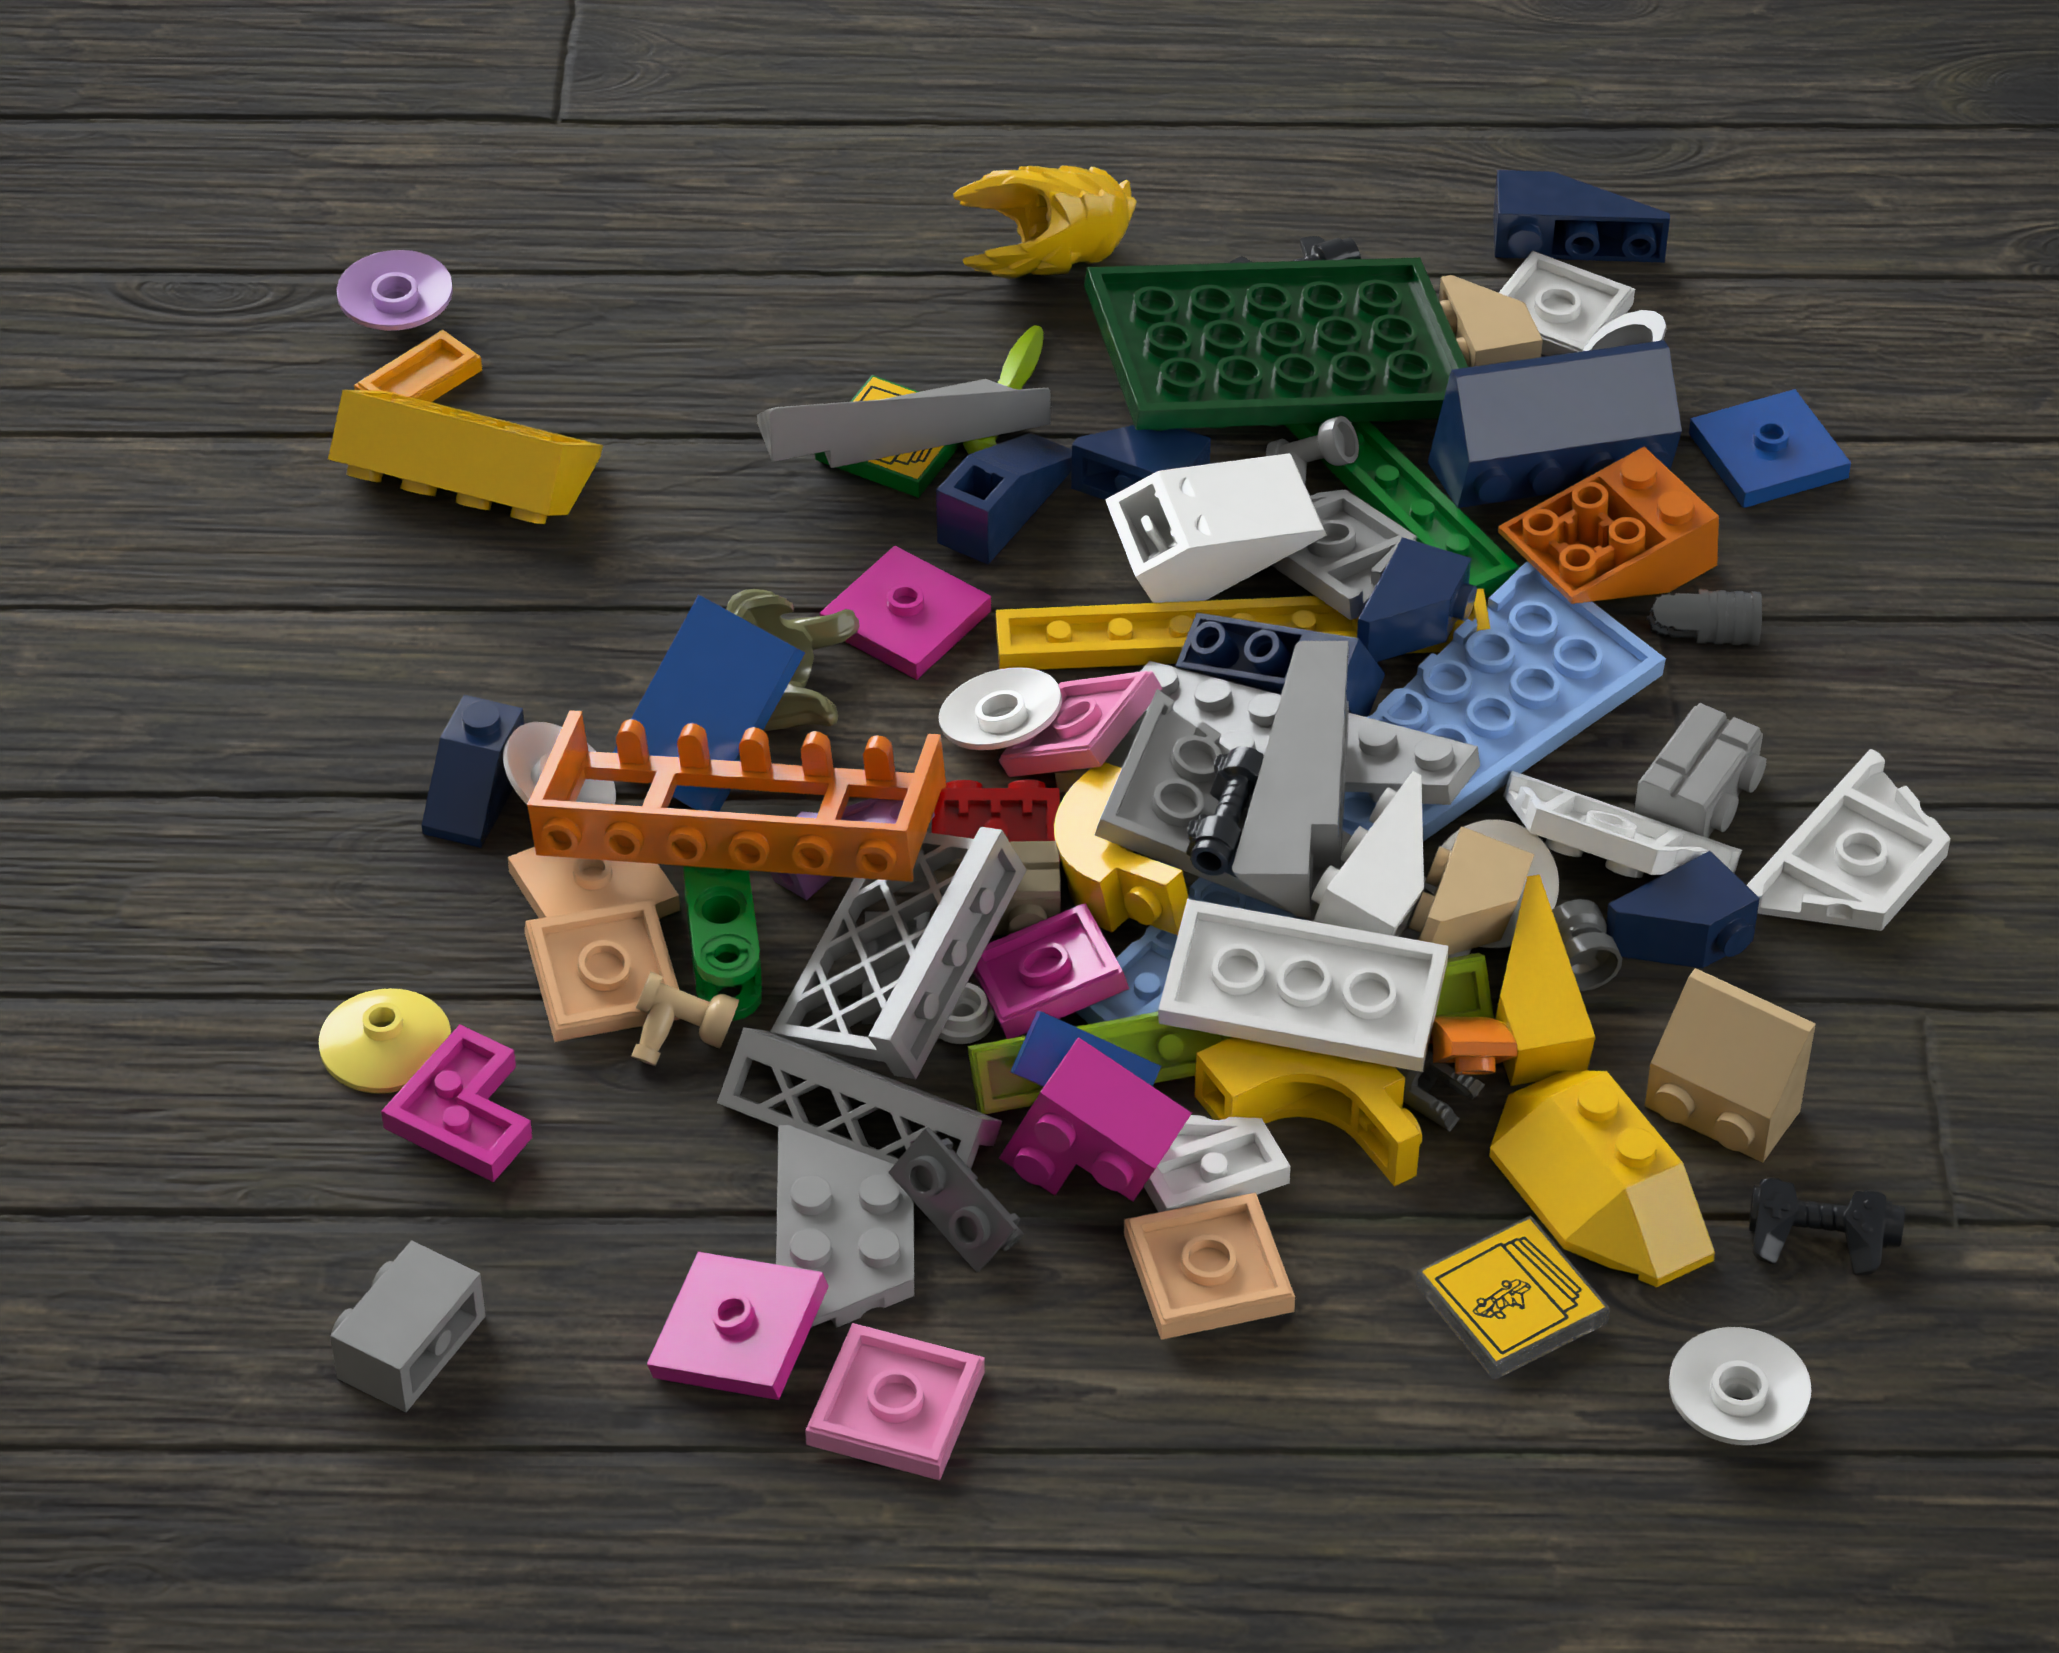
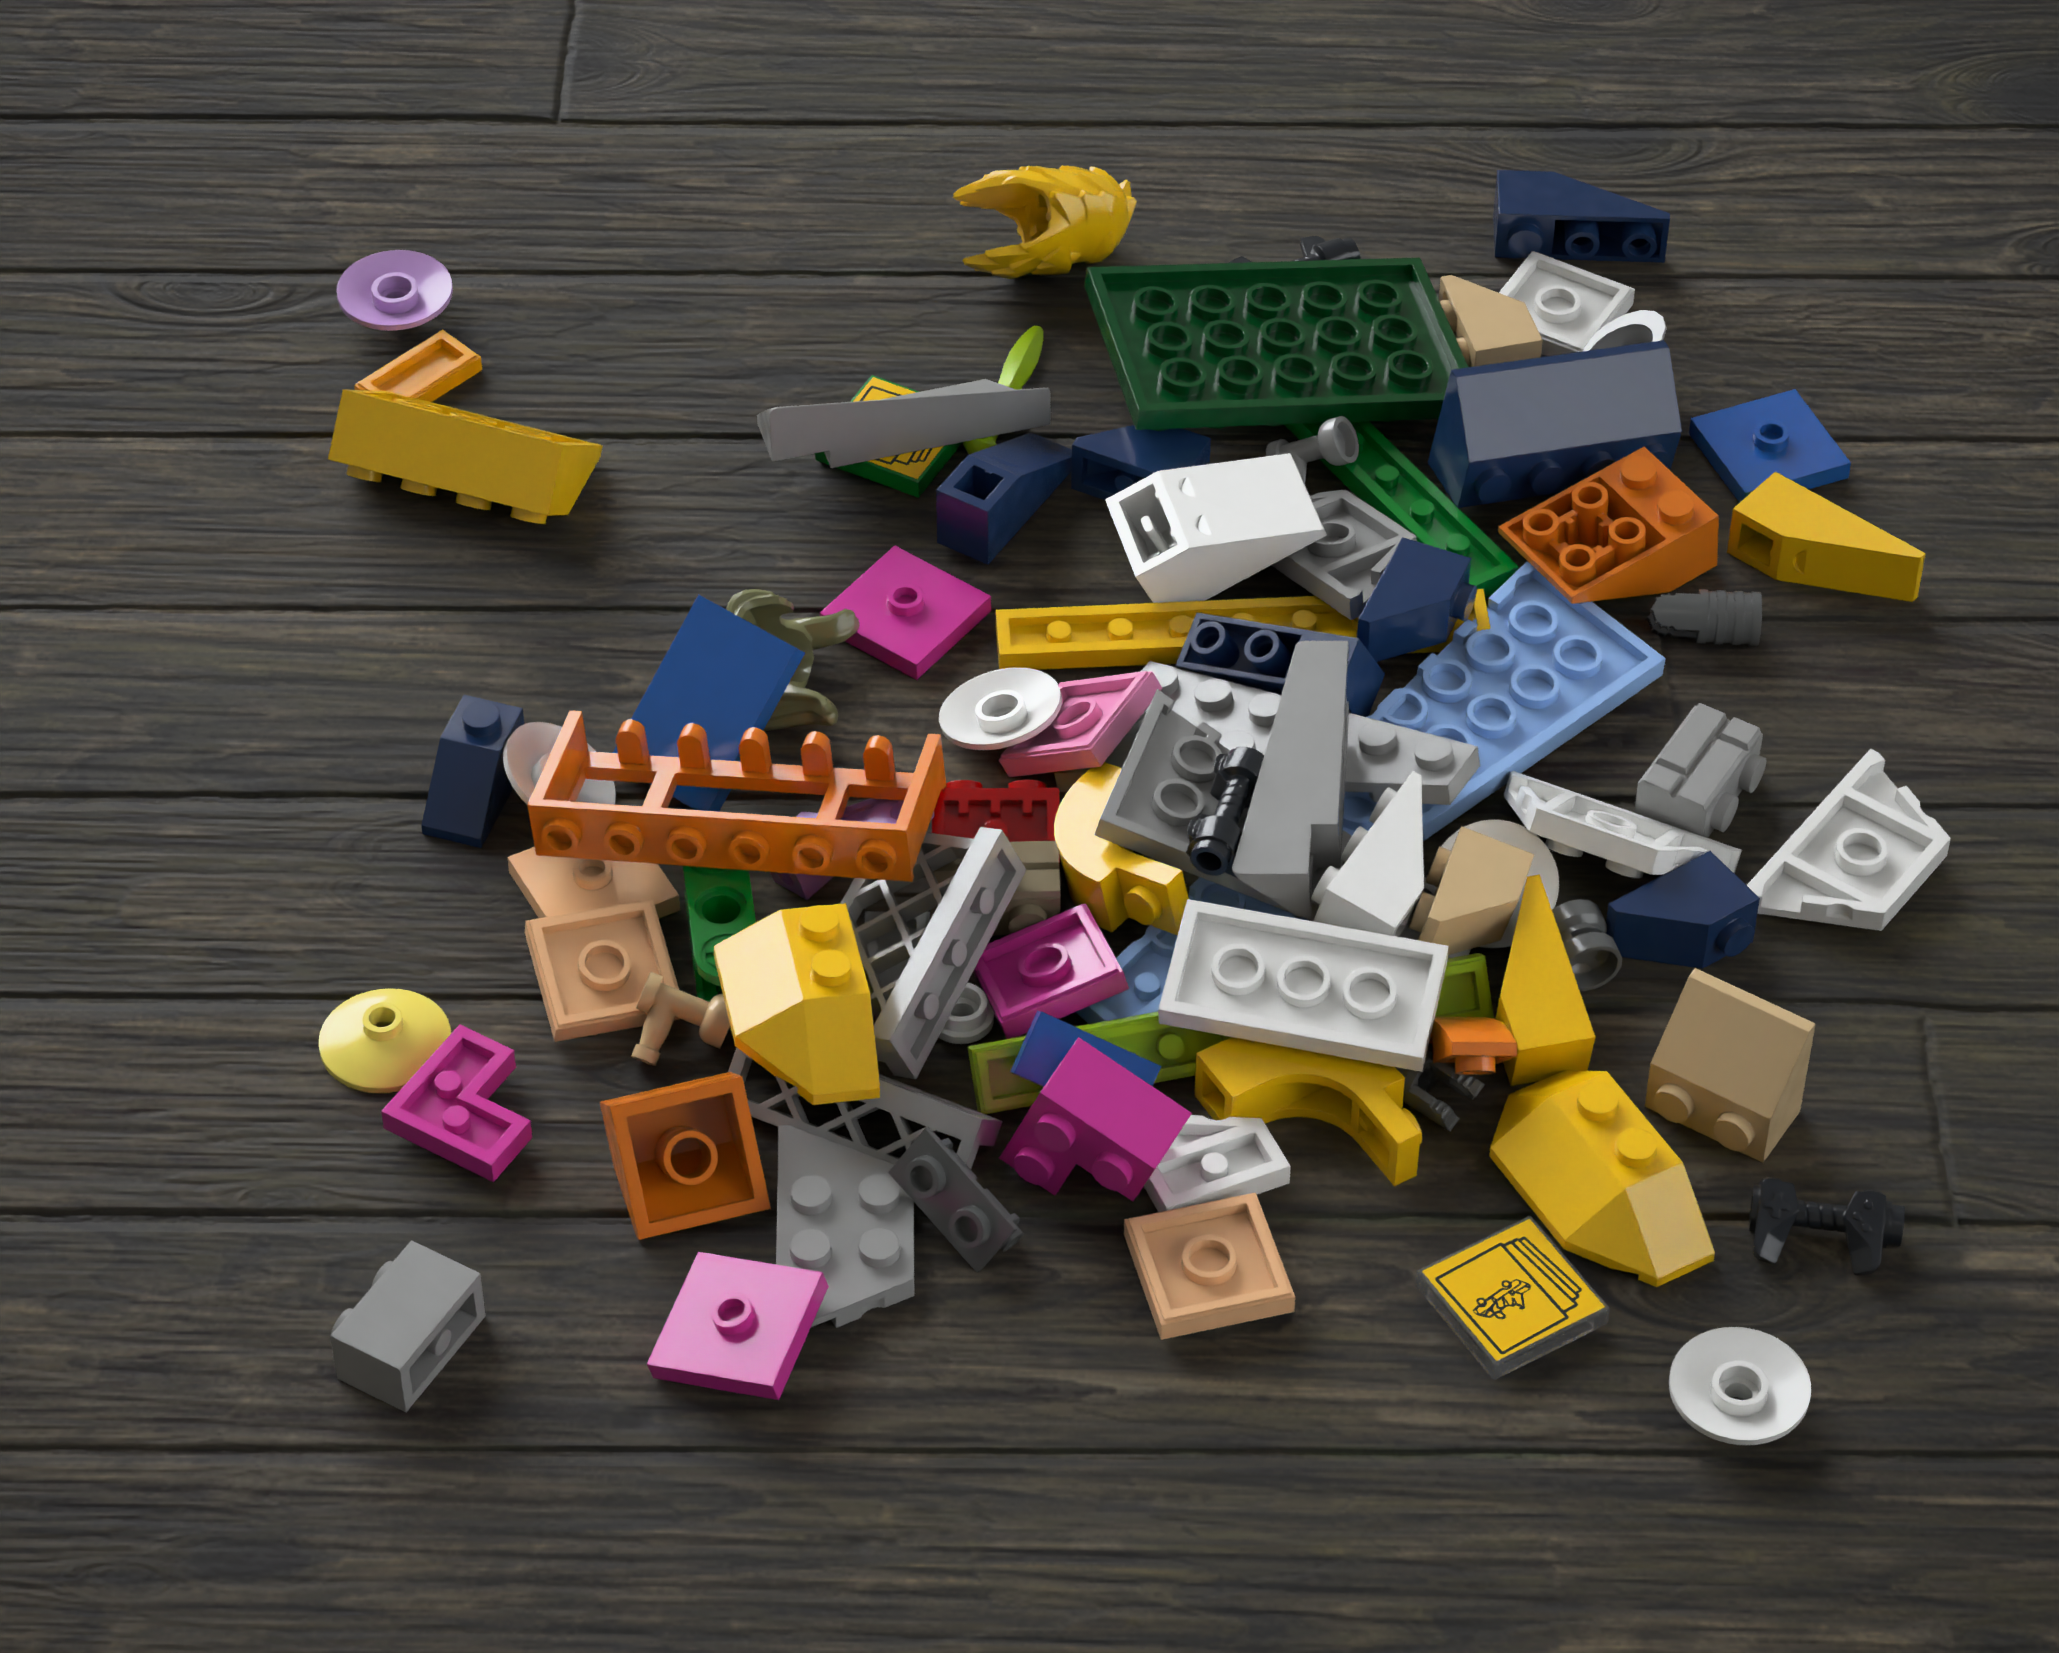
(686, 1154): none -> orange slope
(802, 1002): none -> yellow wedge
(895, 1401): bright pink tile -> none
(1820, 544): none -> yellow slope

